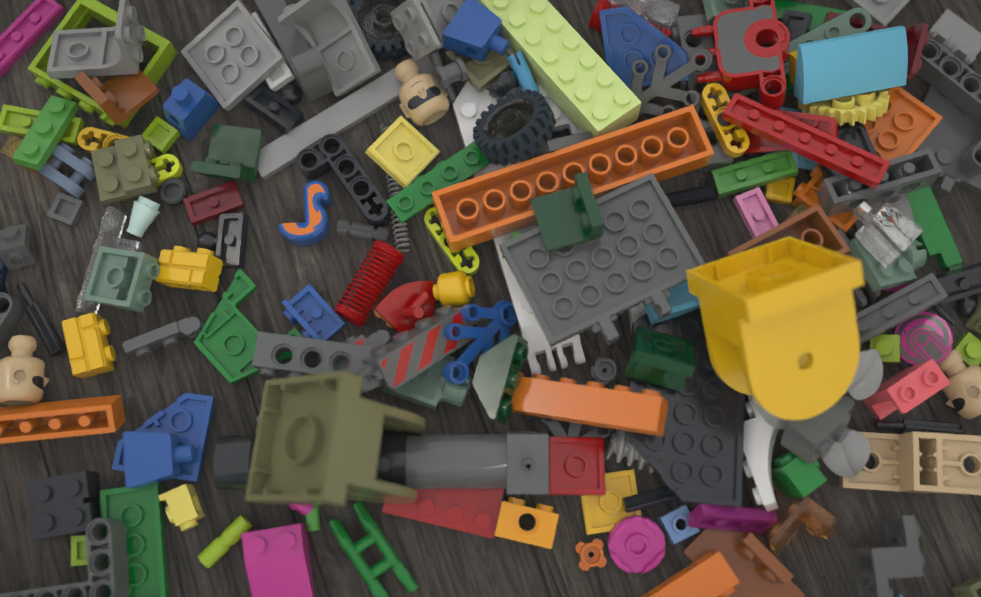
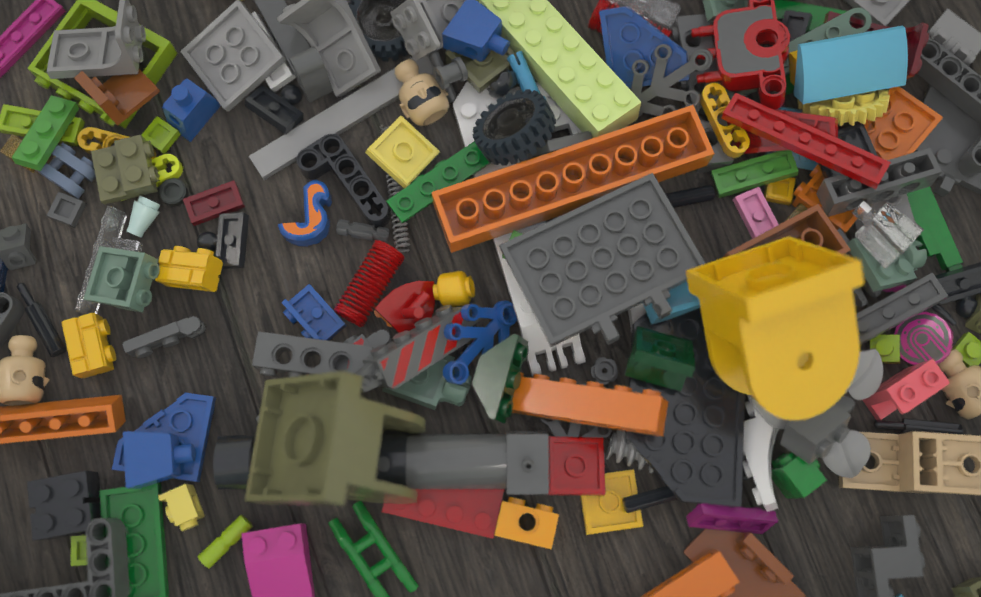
(229, 336): green wing -> none
(231, 154): dark green bracket -> none
(311, 514): bright green arm -> none
(469, 252): neon yellow beam -> none
(568, 215): dark green bracket -> none
(598, 558): orange plate -> none
(636, 544): dark pink tile -> none
(668, 524): medium blue plate -> none
(818, 522): clear orange bracket -> none

